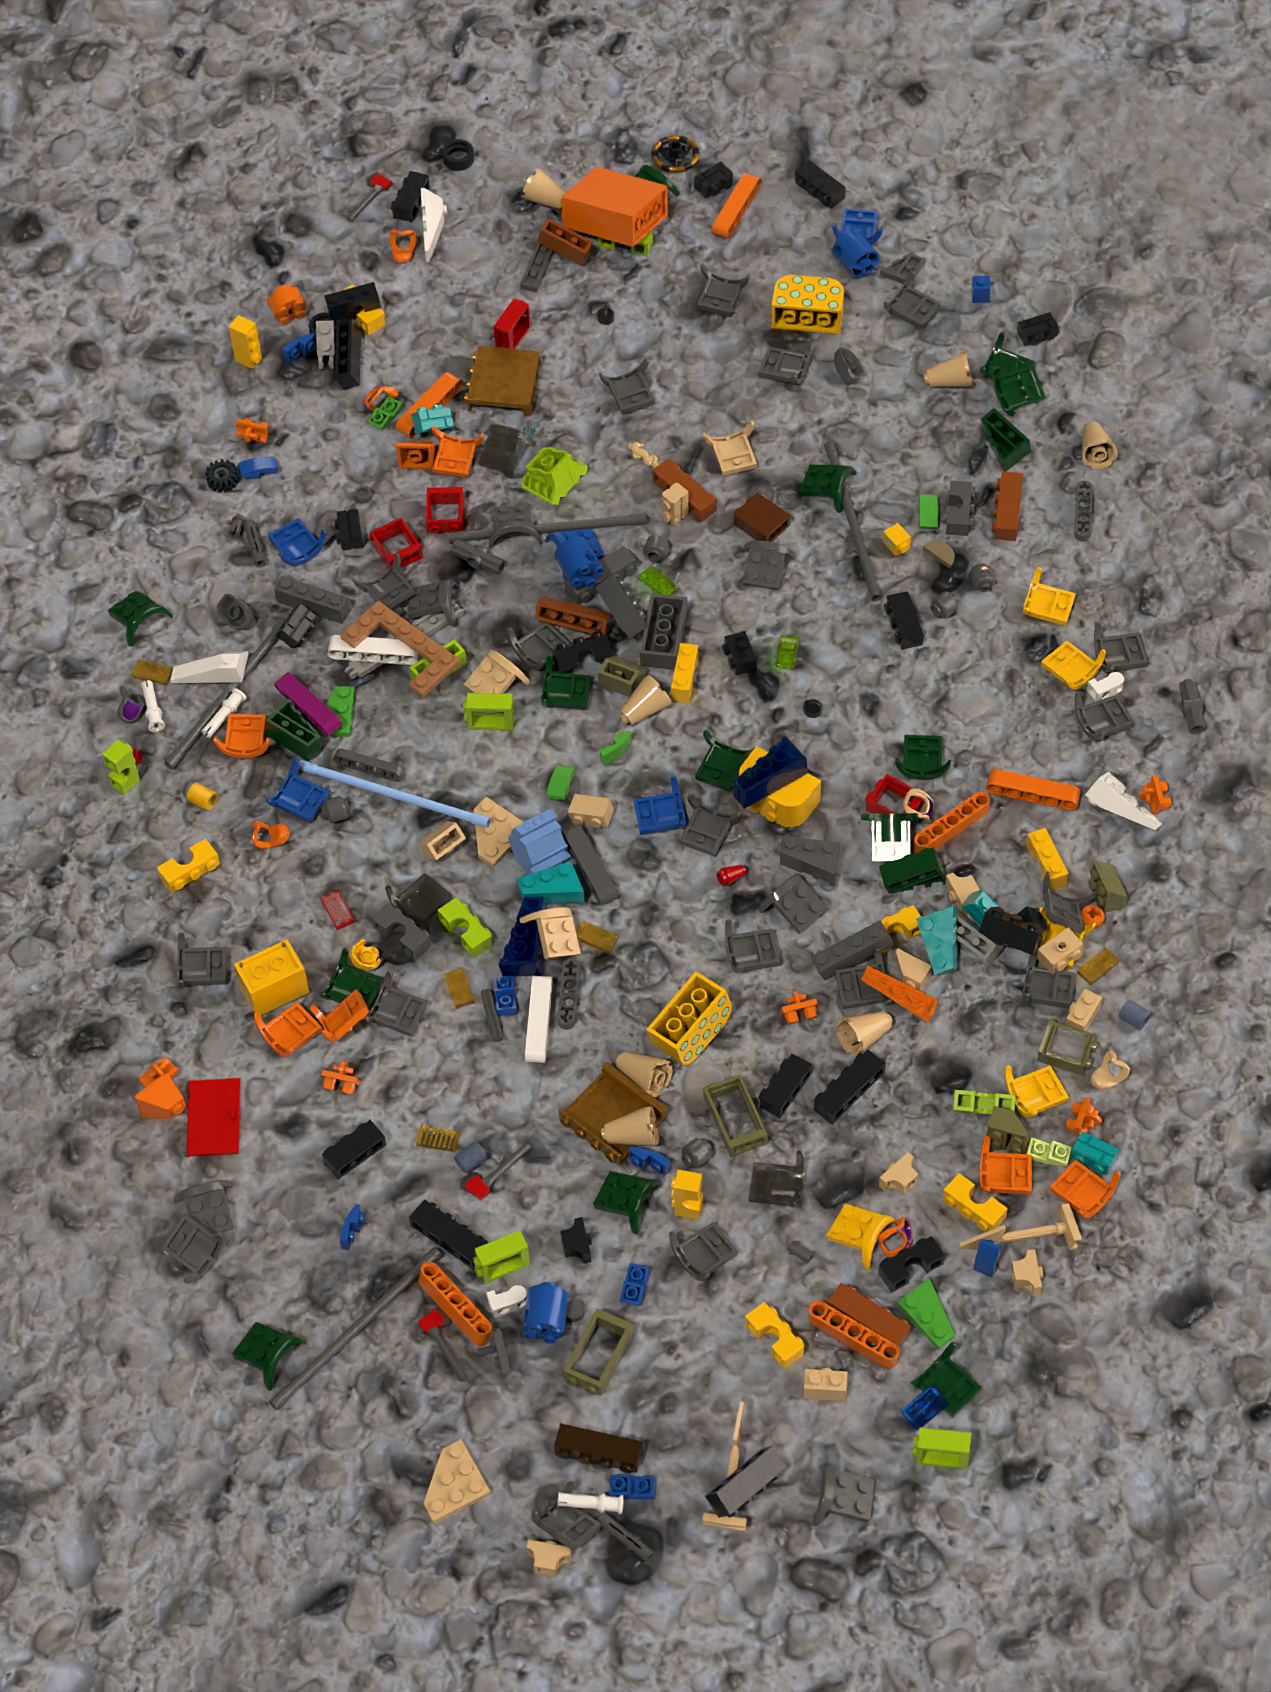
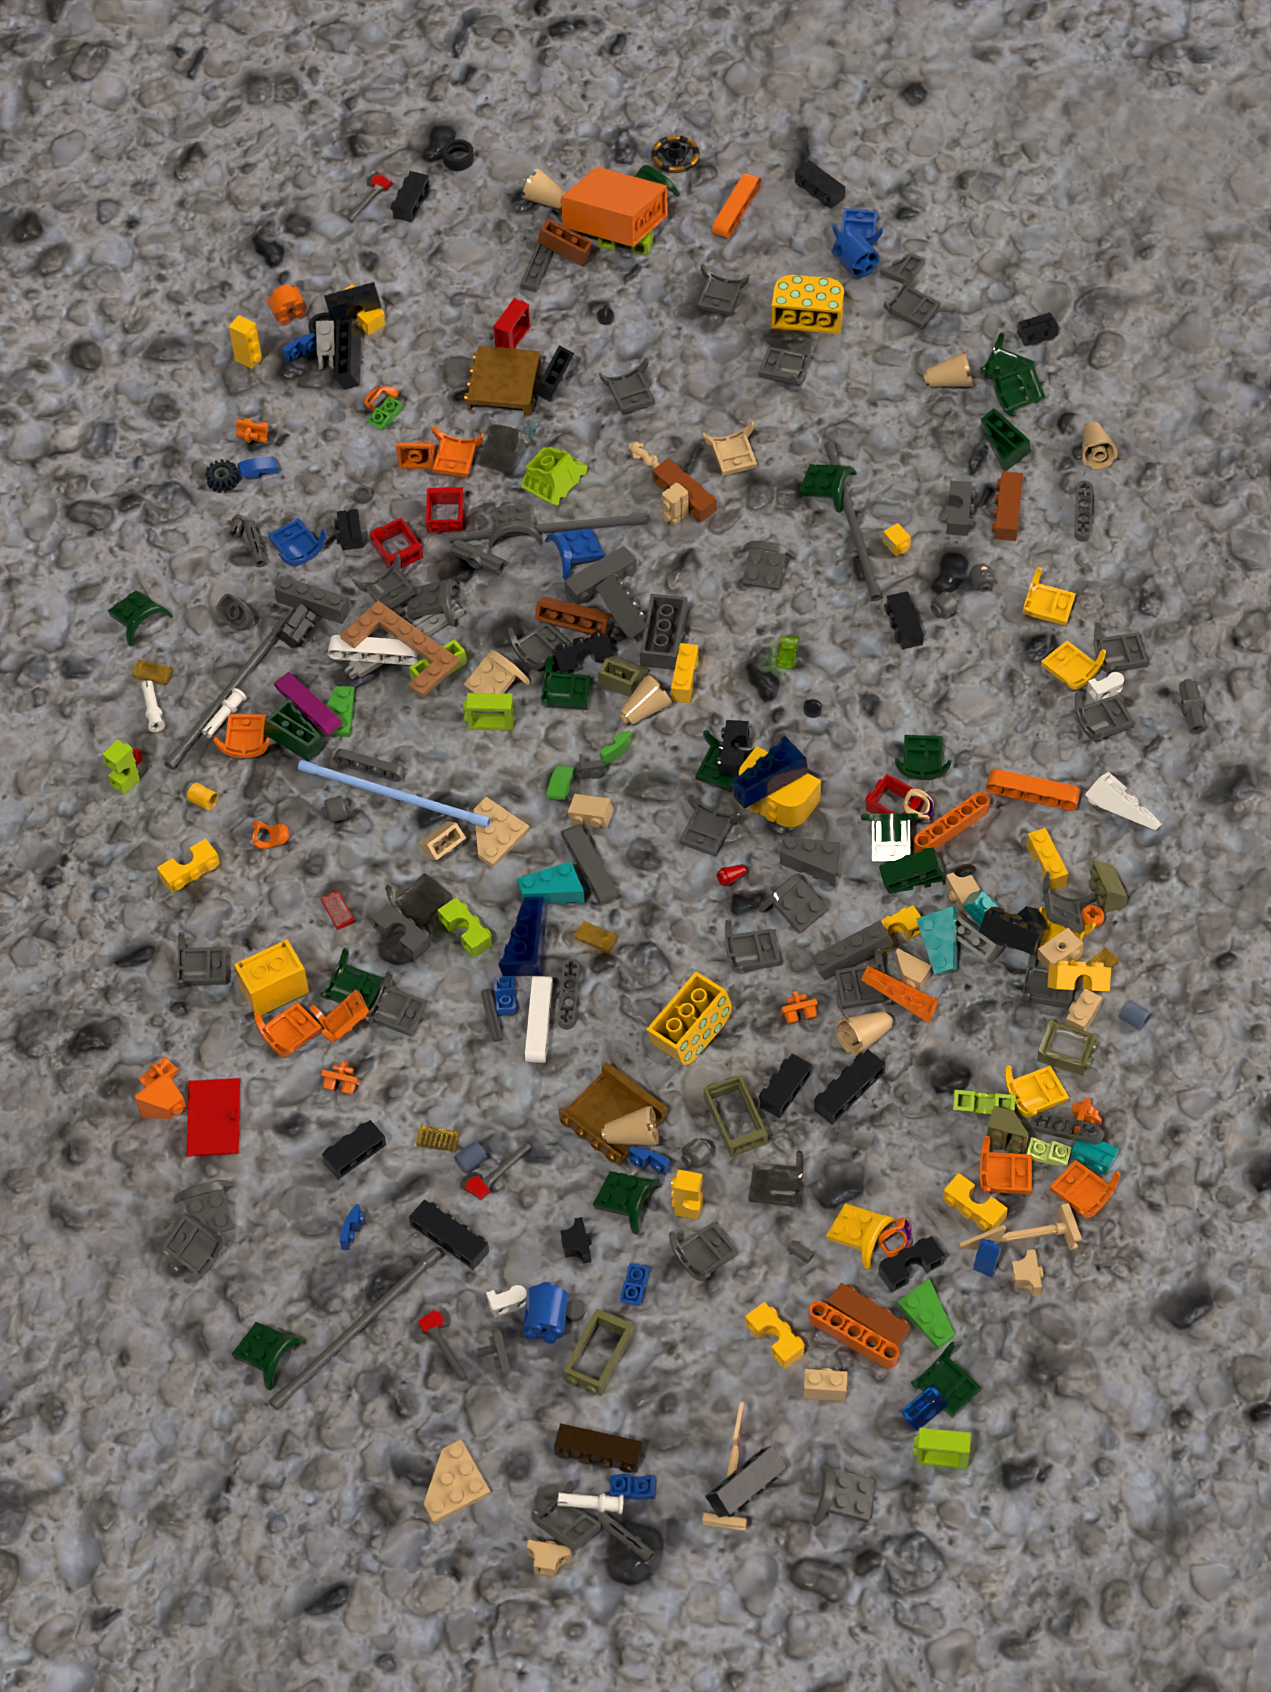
(128, 710): piece -> none
(214, 669): white wedge -> none
(299, 796): blue piece -> none
(364, 957): yellow hair -> none
(401, 255): orange piece -> none
(426, 419): teal brick -> none
(433, 220): white wedge -> none
(439, 393): orange beam -> none
(459, 988): clear yellow tile -> none
(460, 1310): orange beam -> none
(501, 1257): lime window -> none
(539, 843): medium blue slope -> none
(554, 373): none -> black brick
(556, 932): tan piece -> none
(578, 562): blue cylinder -> none
(590, 769): none -> dark grey bracket
(645, 1071): tan cone -> none
(656, 548): dark grey head -> none
(656, 581): clear neon green slope -> none
(660, 811): blue piece -> none
(713, 180): black brick -> none
(734, 735): none -> black arch
(740, 653): black brick -> none
(761, 518): reddish brown brick -> none
(847, 366): dark grey piece -> none
(900, 1175): tan brick -> none
(928, 511): bright green slope -> none
(941, 552): dark tan tile -> none
(980, 289): blue brick -> none
(1068, 1125): none -> dark grey beam
(1094, 976): none -> yellow arch
(1101, 1077): tan piece -> none
(1153, 794): orange hips -> none

